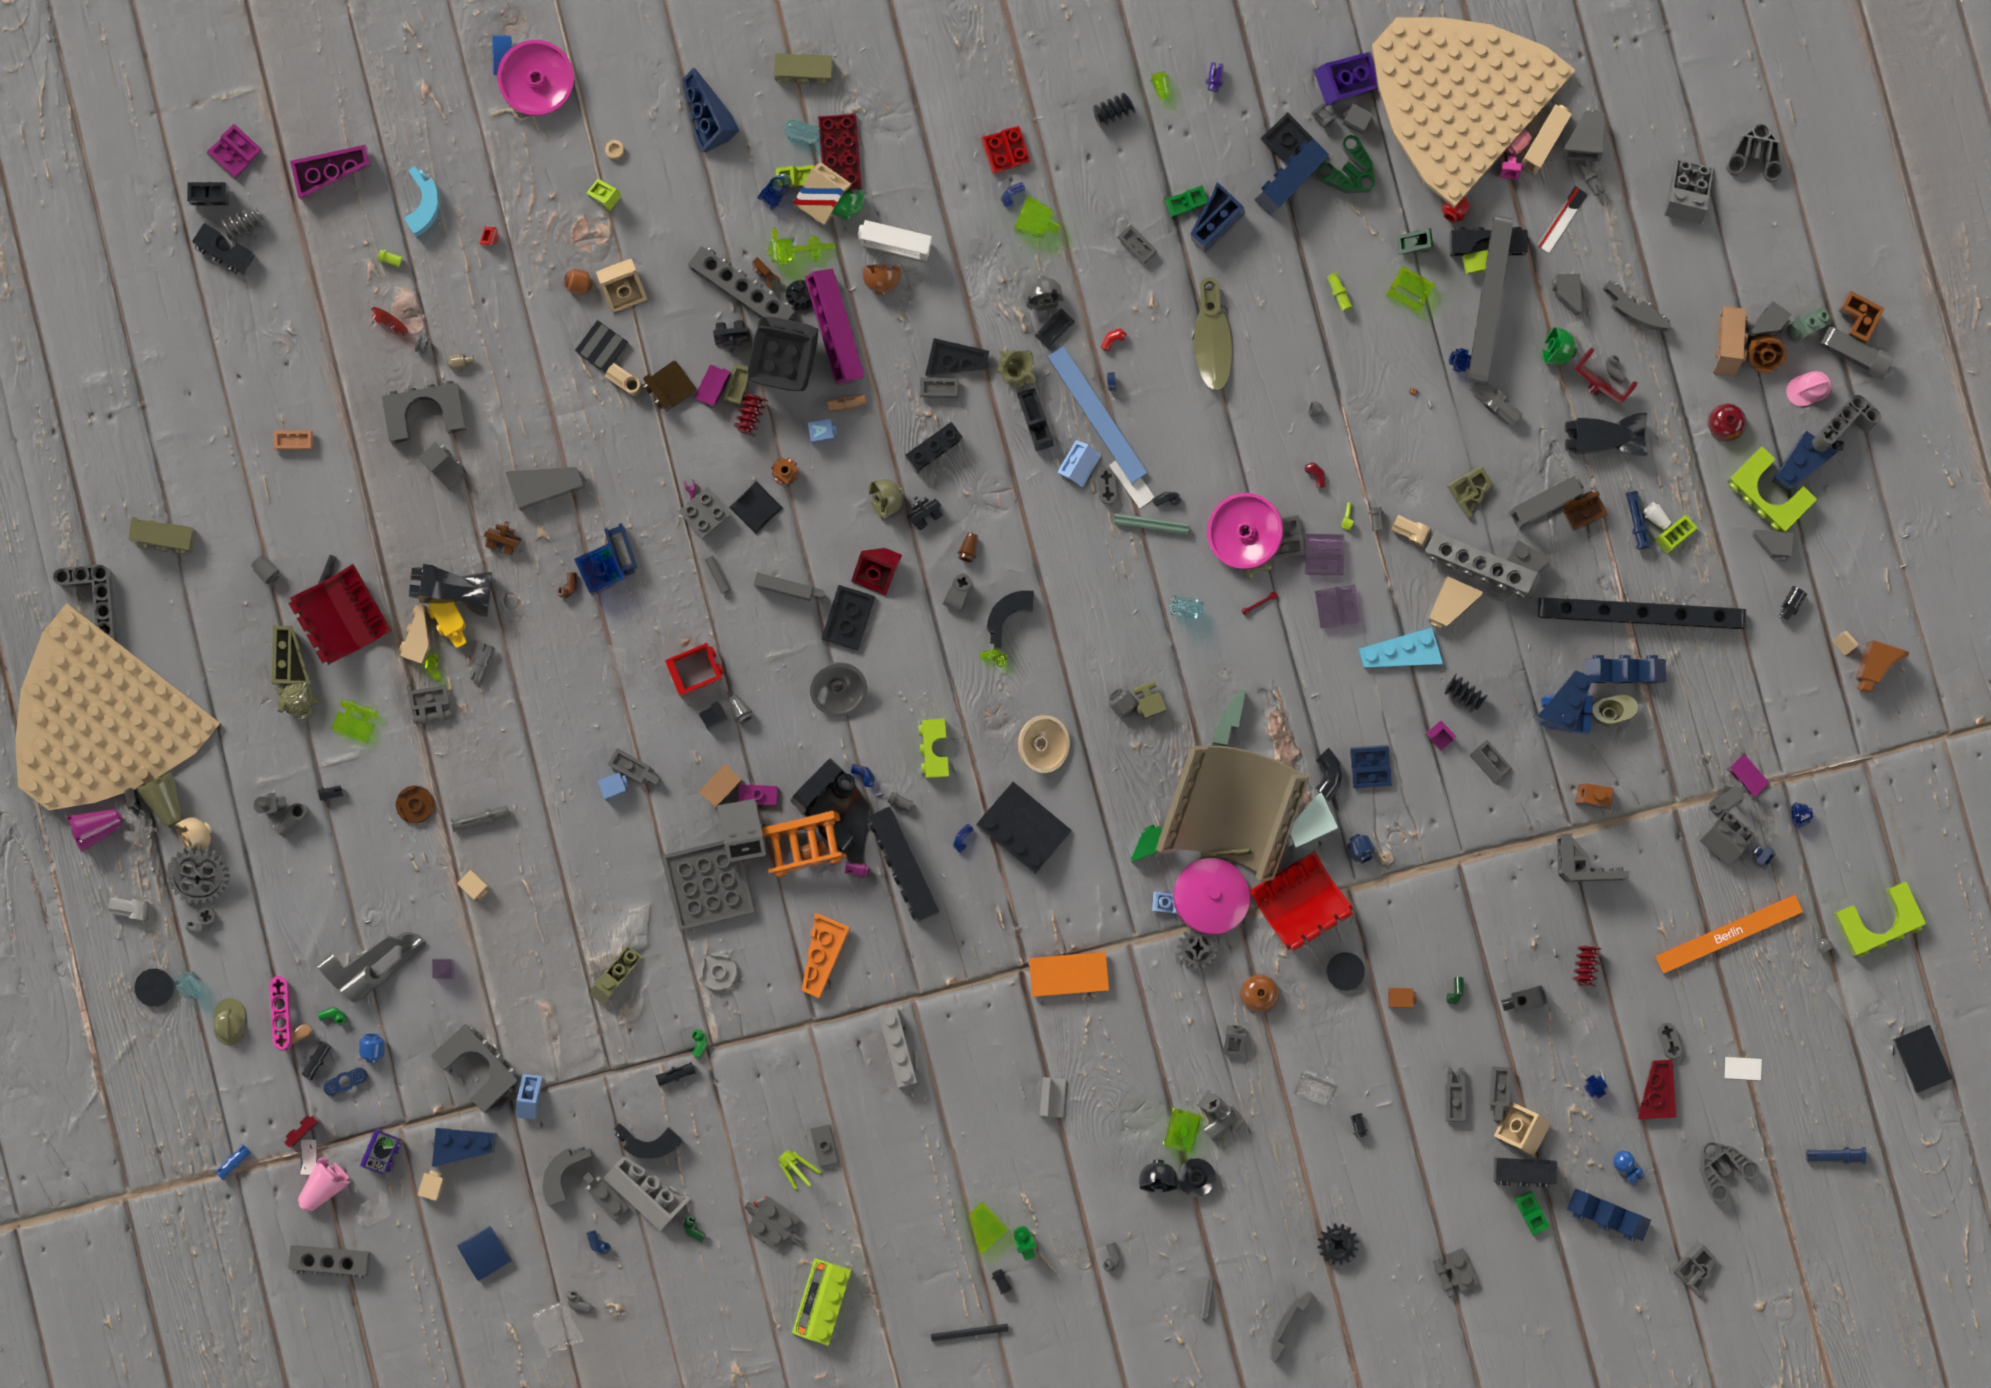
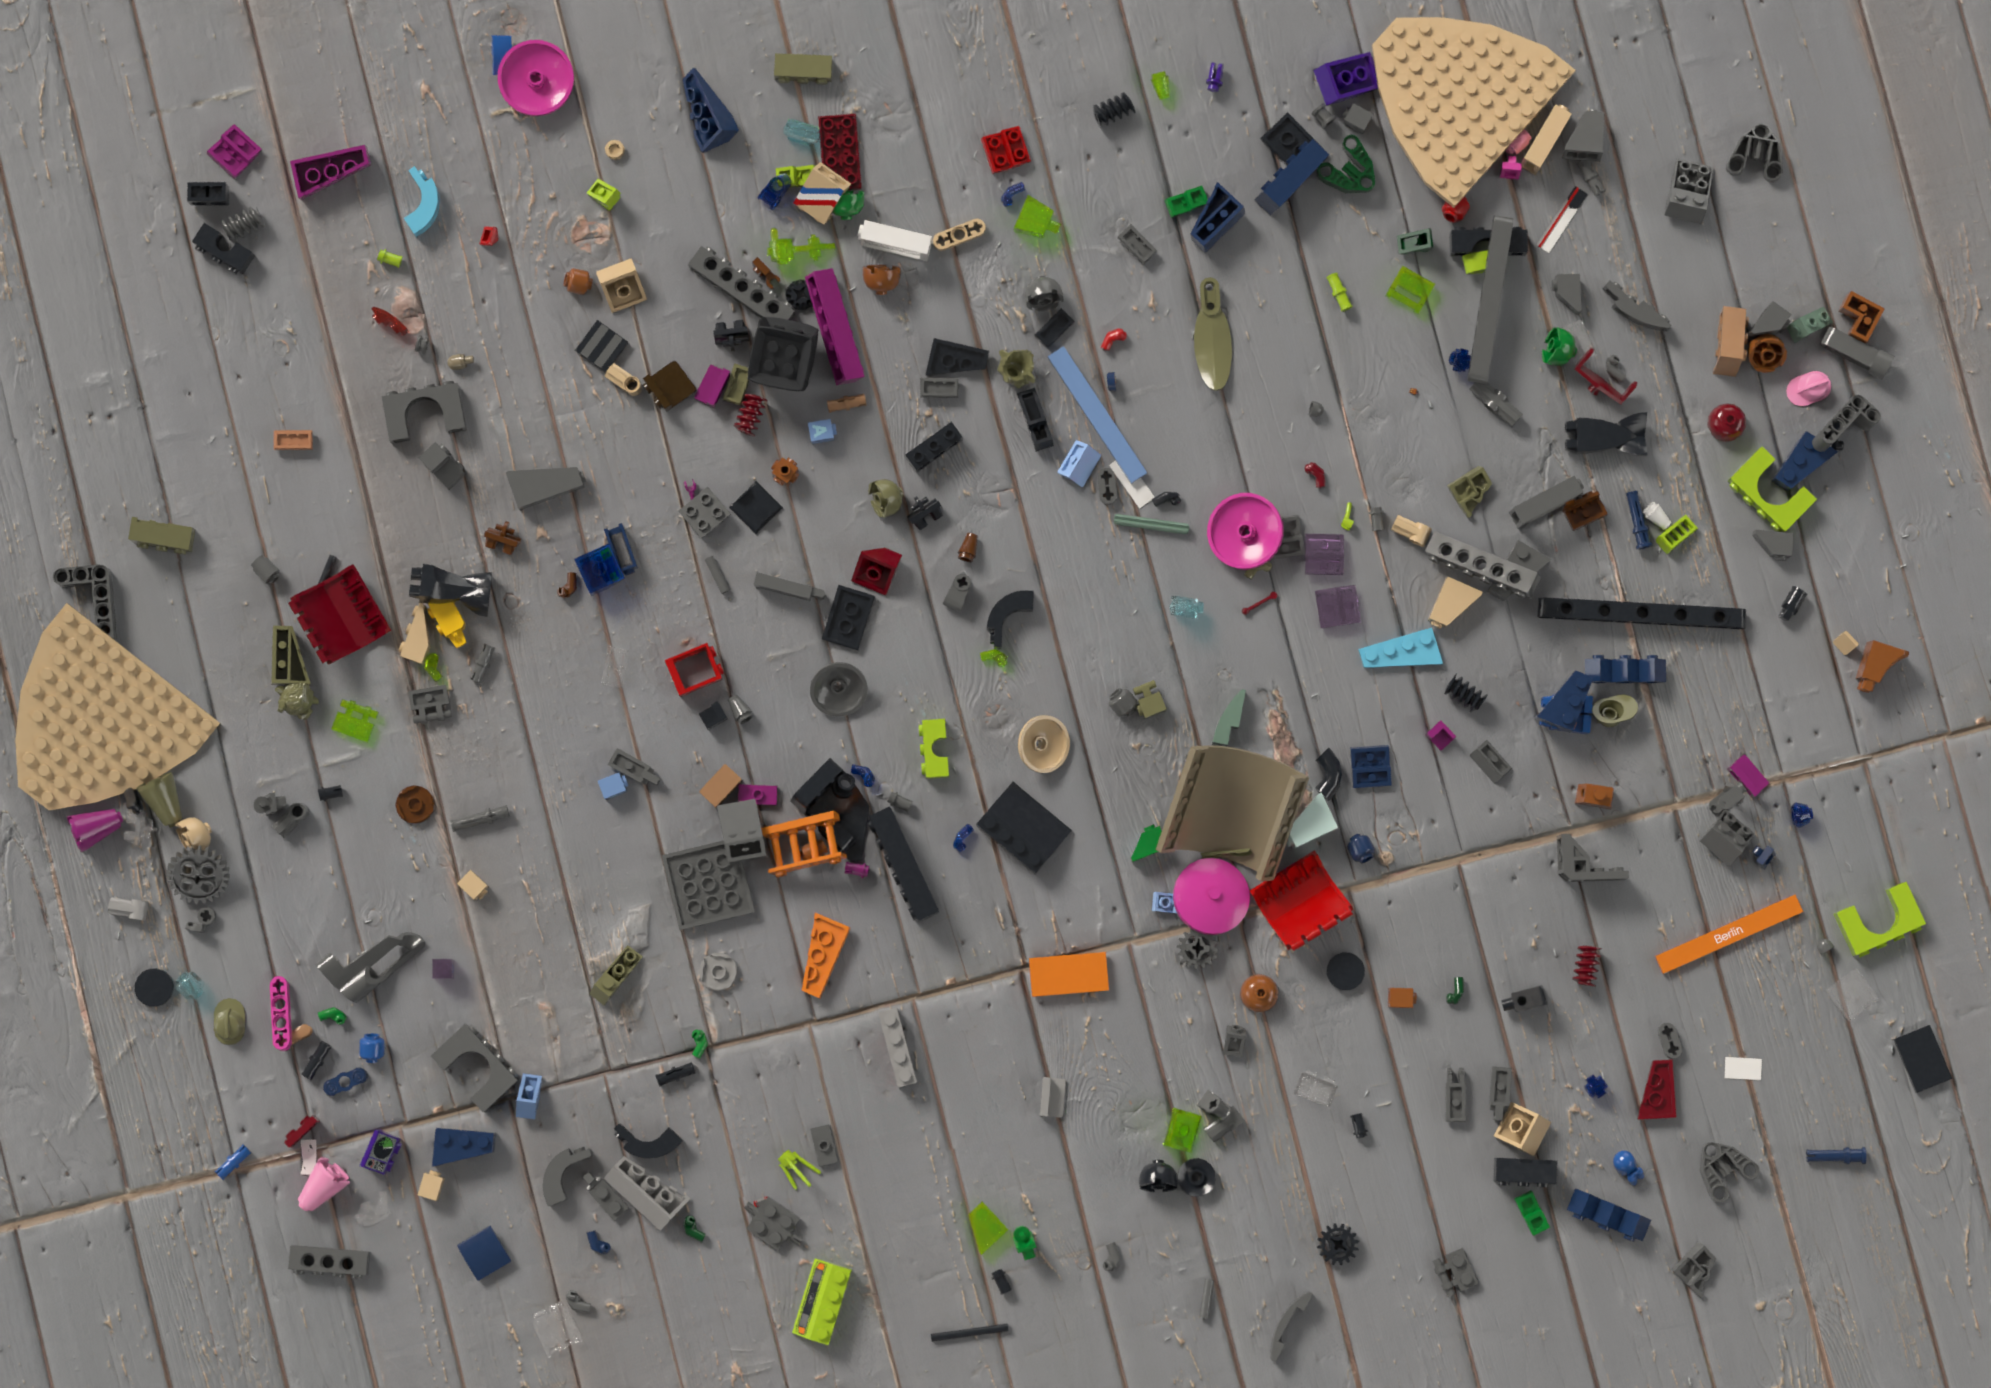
(970, 224): none -> tan beam

